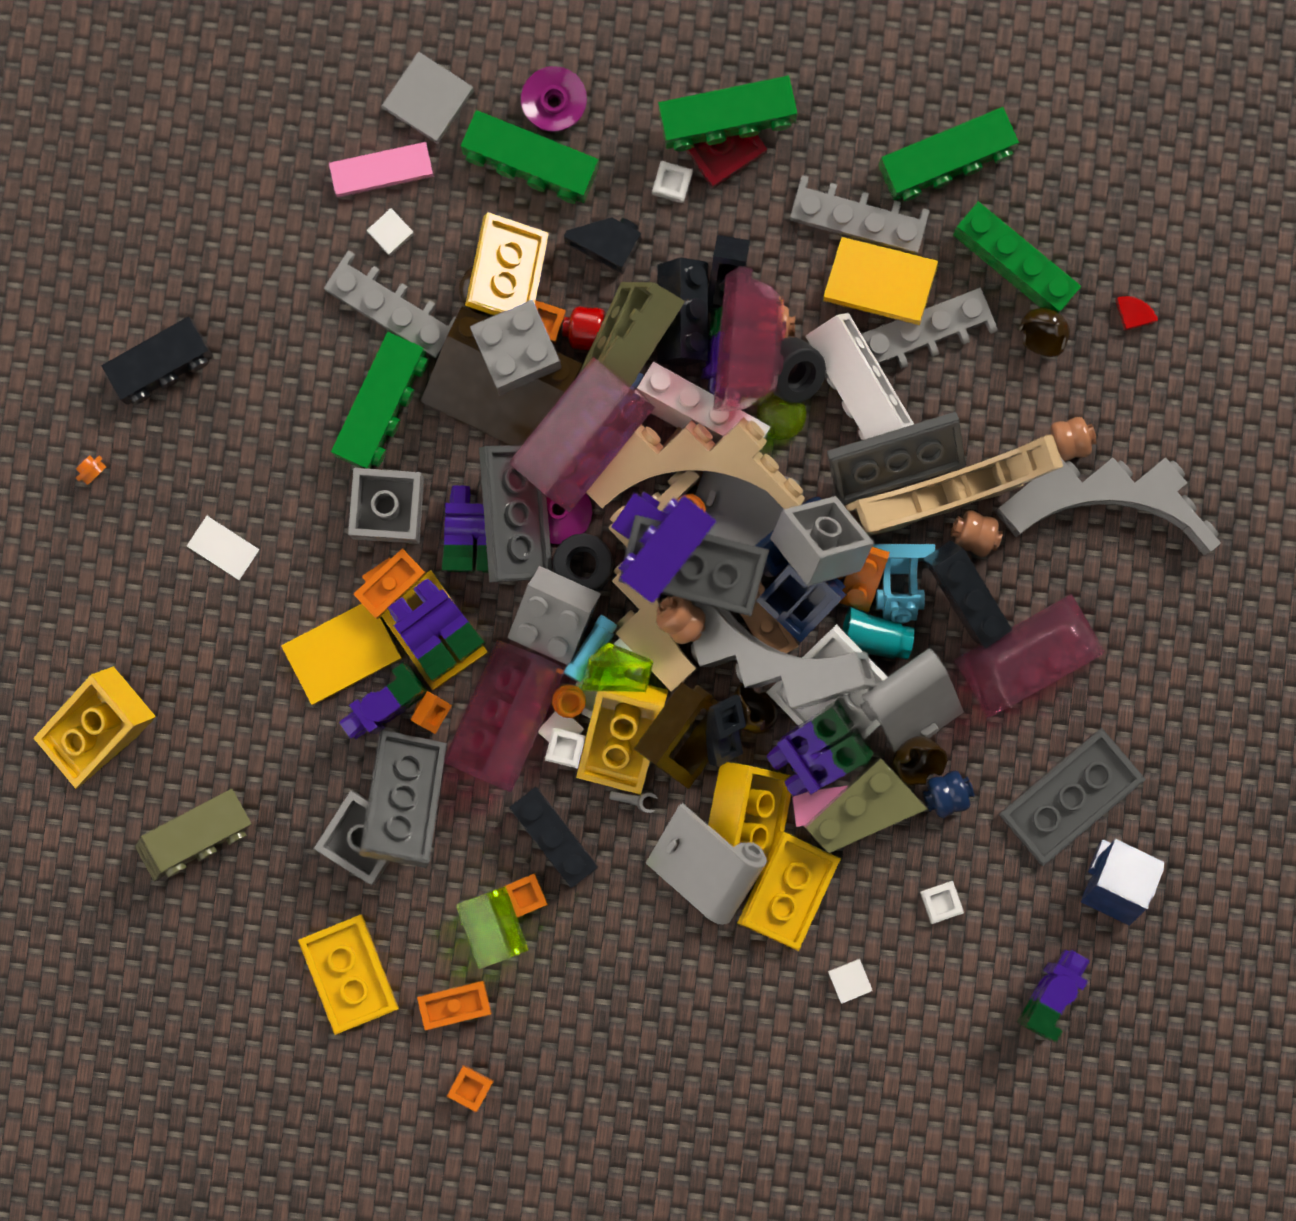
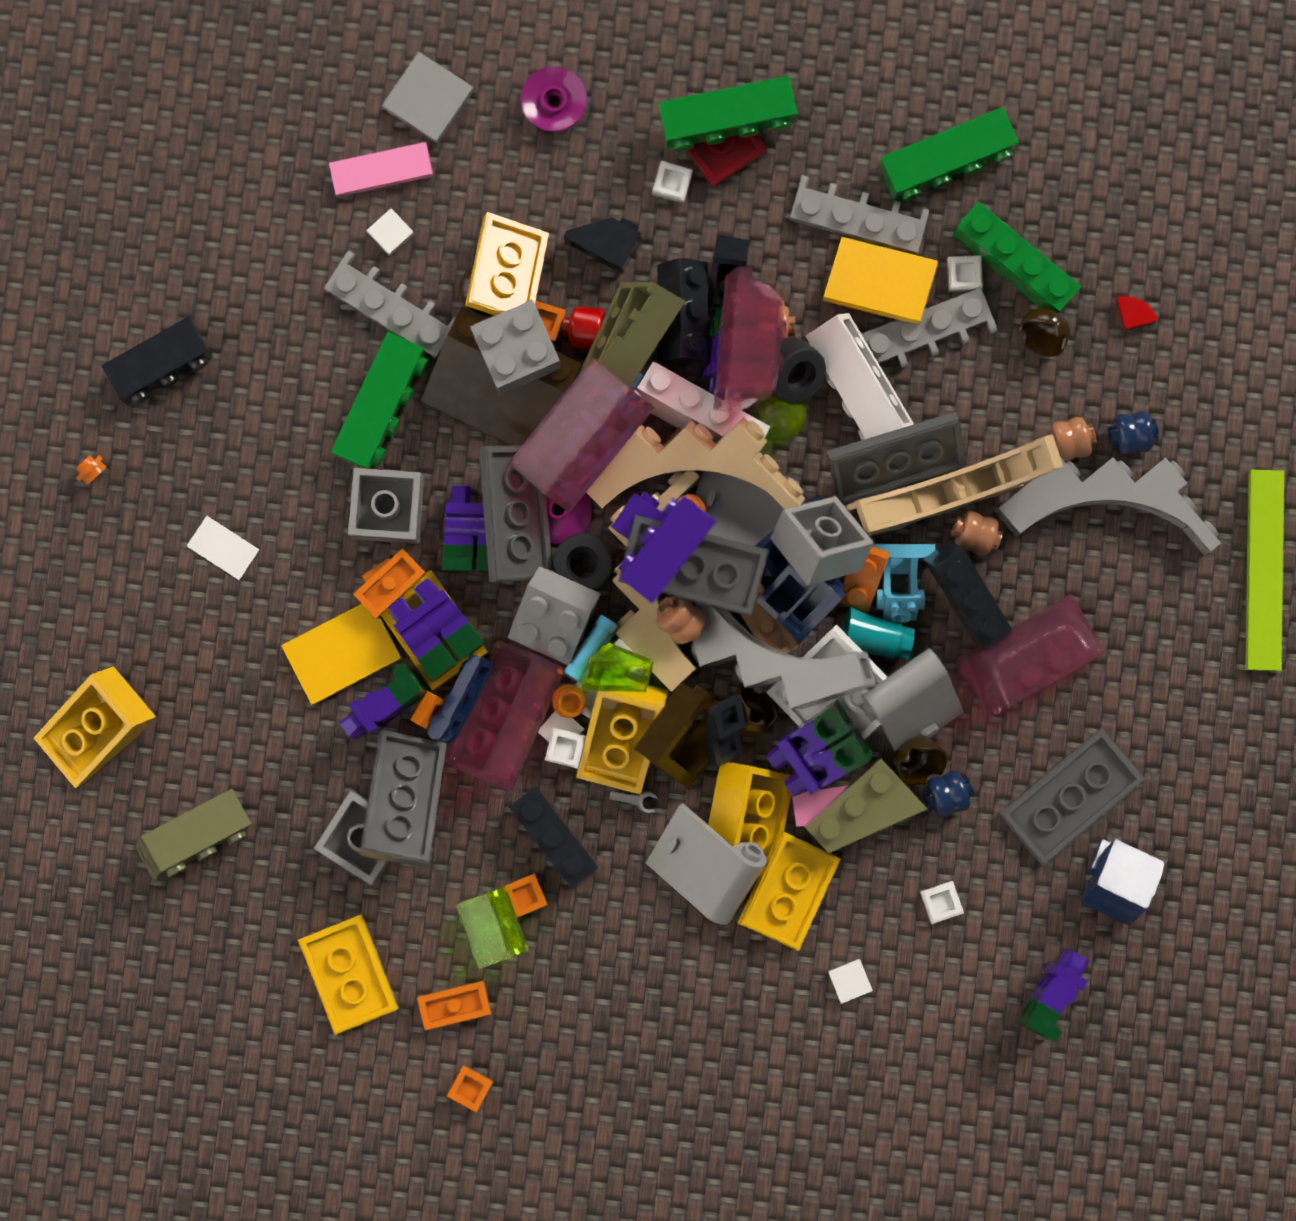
(461, 699): none -> dark blue hinge
(529, 157): green brick -> none
(964, 273): none -> white tile
(1133, 433): none -> dark blue piece
(1264, 570): none -> lime tile

